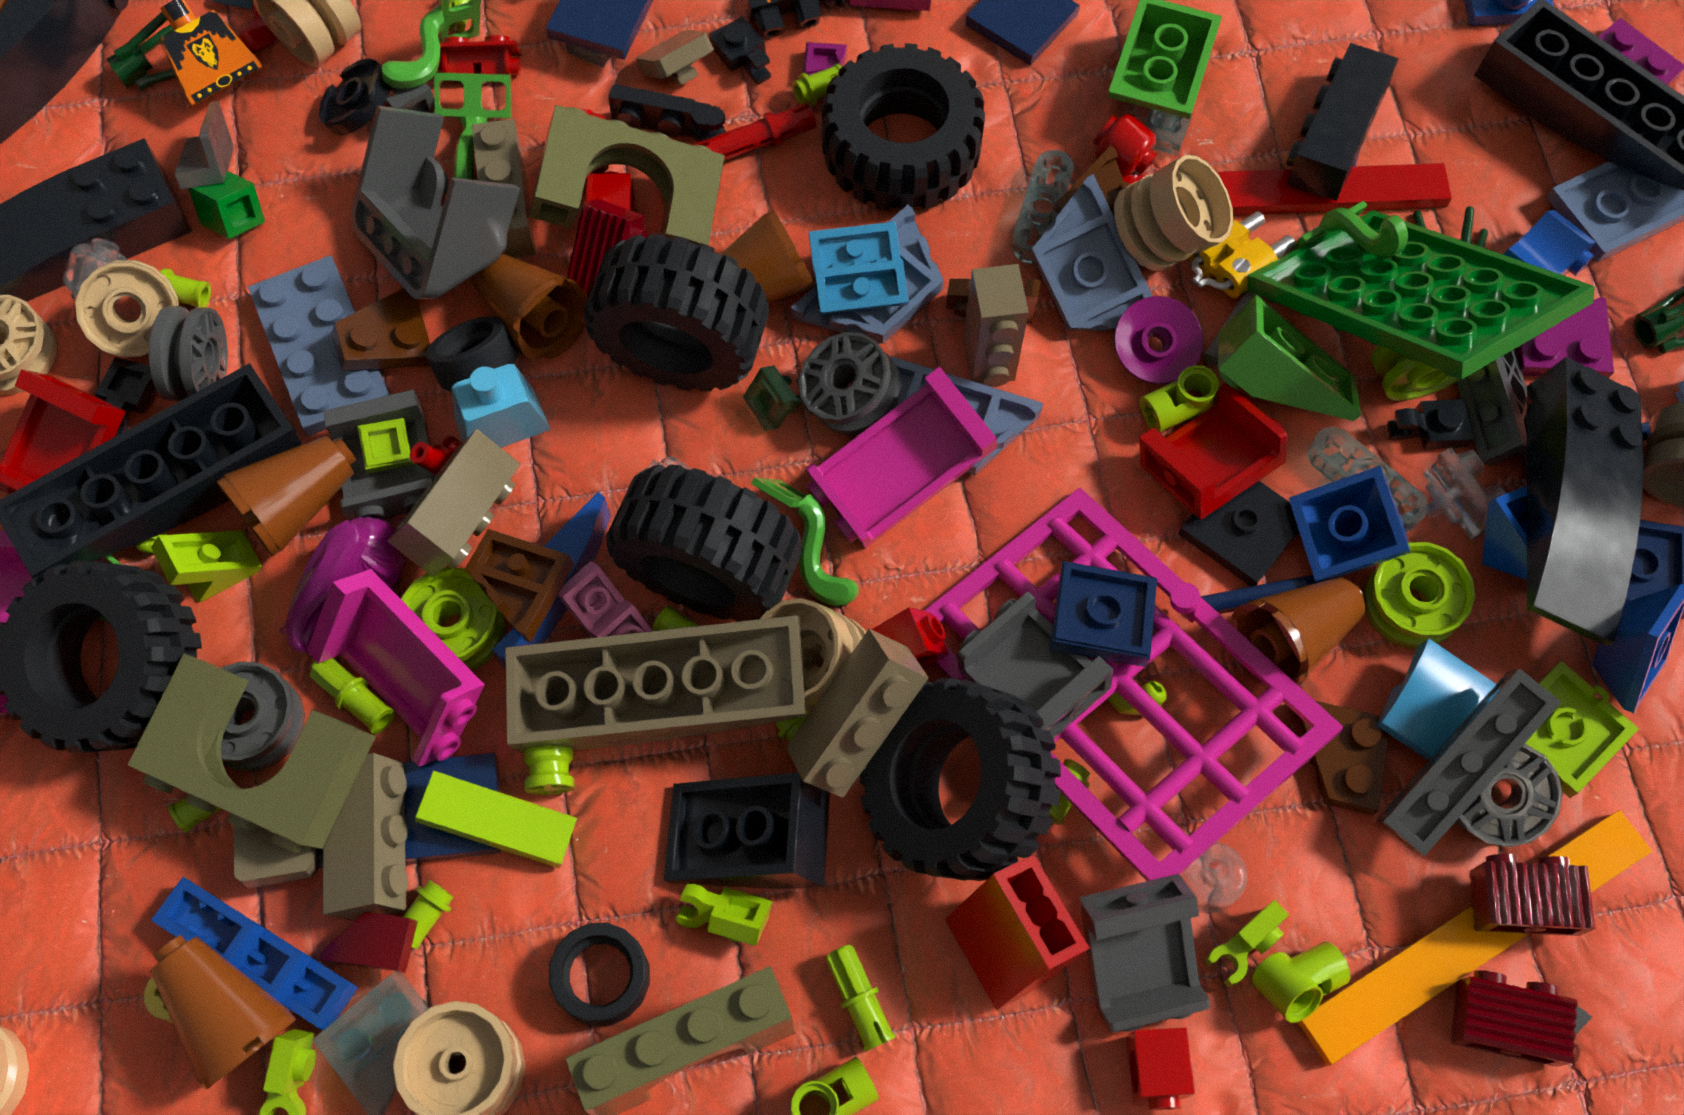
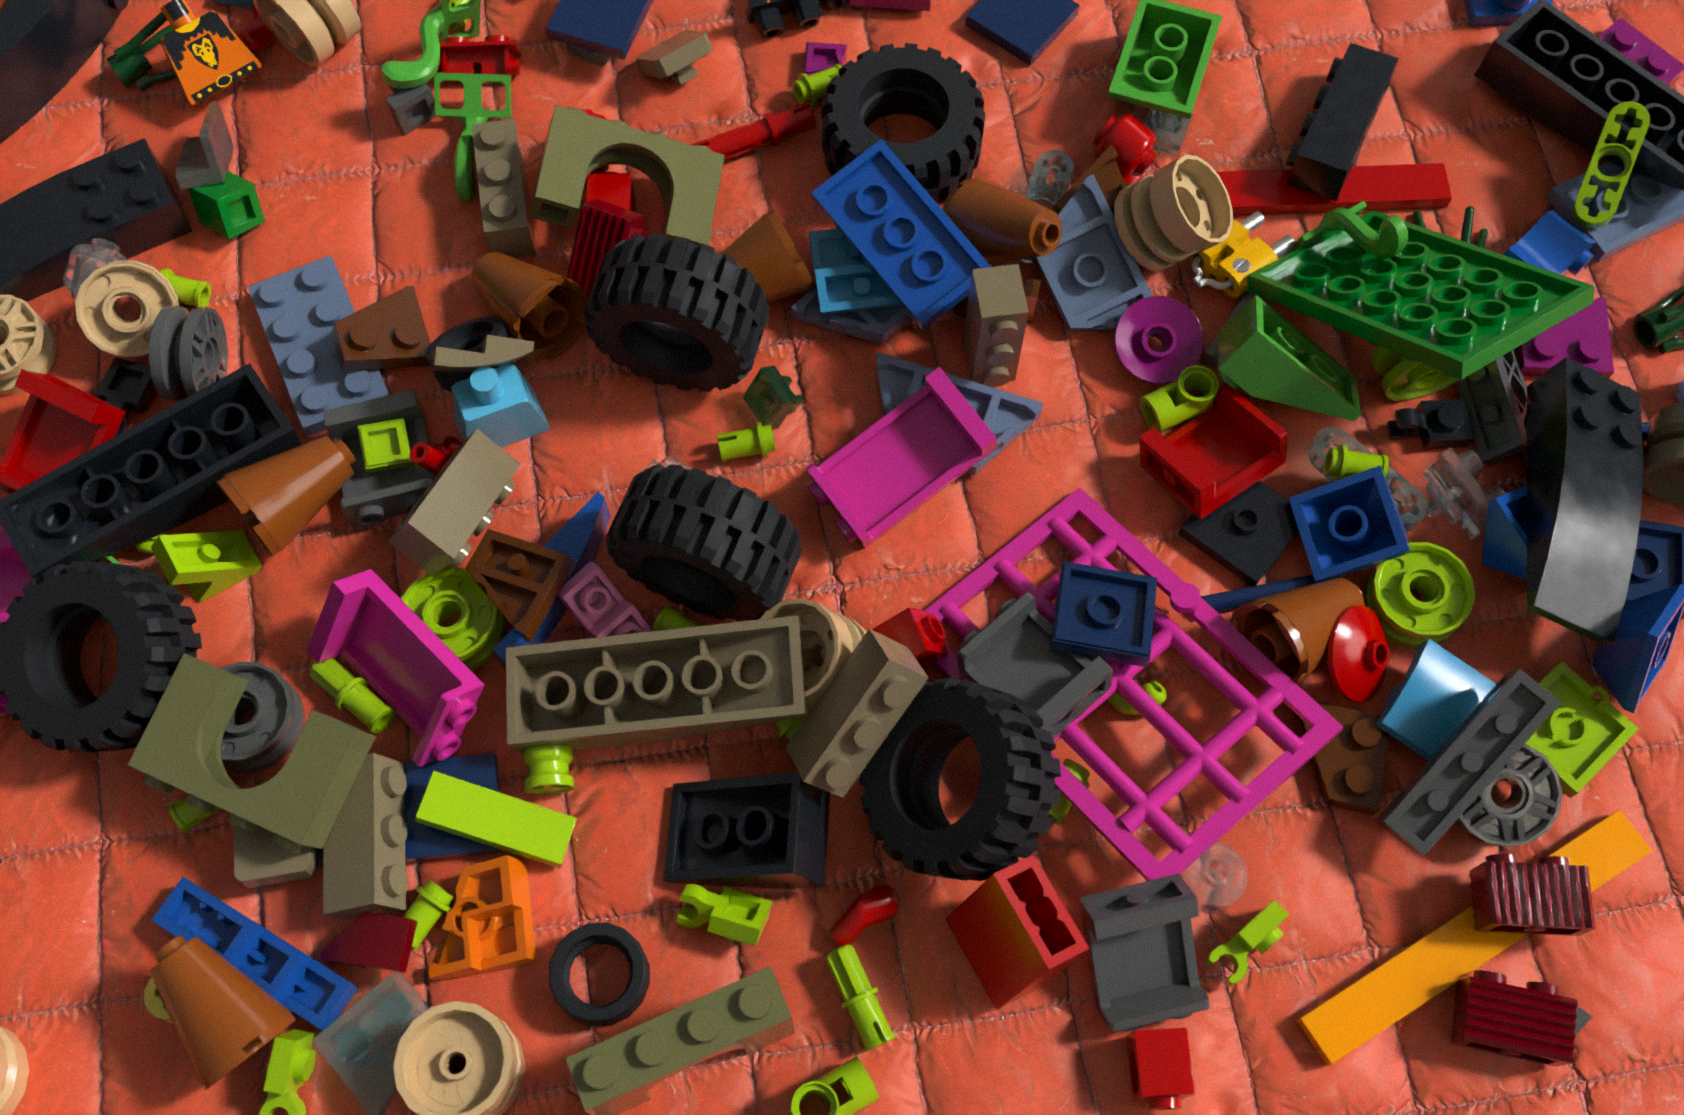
(341, 553): magenta hair -> none
(355, 98): black tile -> none
(401, 211): dark grey windscreen -> none
(489, 921): none -> orange slope
(495, 353): none -> dark tan slope
(665, 113): black hinge -> none
(741, 46): black plate -> none
(746, 442): none -> lime pin
(824, 587): bright green piece -> none
(833, 367): dark grey wheel -> none
(867, 910): none -> red arm
(900, 233): none -> blue plate
(1002, 222): none -> dark orange cone
(1300, 982): lime piece -> none
(1344, 462): none -> lime pin
(1358, 653): none -> red dish
(1610, 132): none -> lime beam

